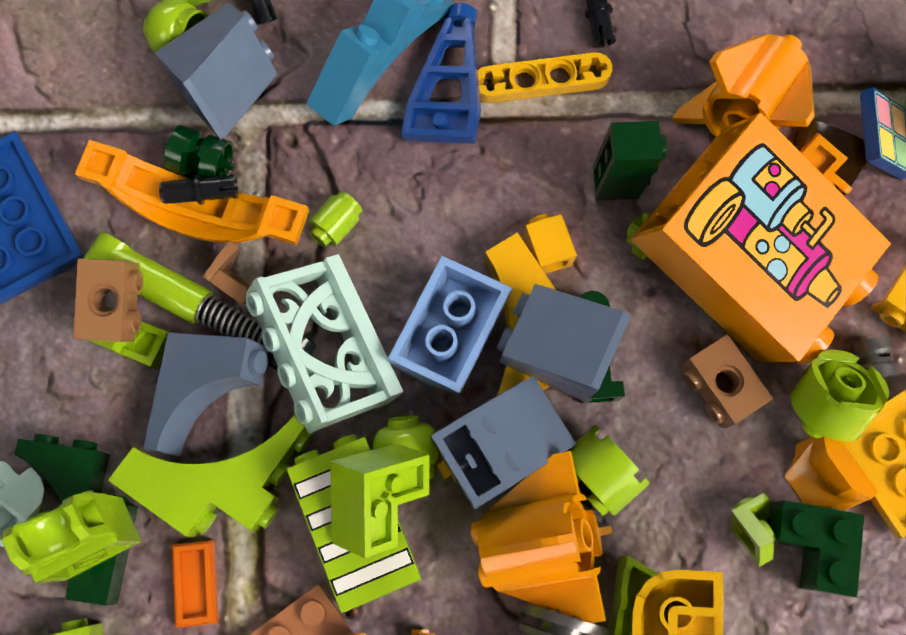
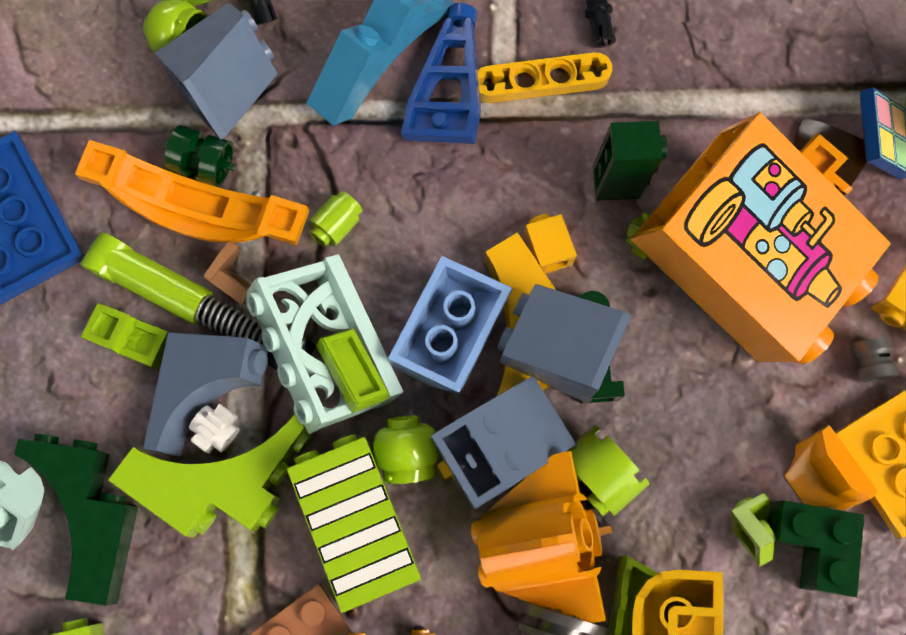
(71, 537): lime brick -> none
(92, 316): medium nougat brick -> none
(195, 584): orange tile -> none
(198, 189): black axle -> none
(214, 428): none -> white gear
(352, 370): none -> lime tile
(368, 493): lime panel -> none
(746, 389): medium nougat brick -> none
(754, 77): light orange brick -> none
(838, 396): lime brick -> none

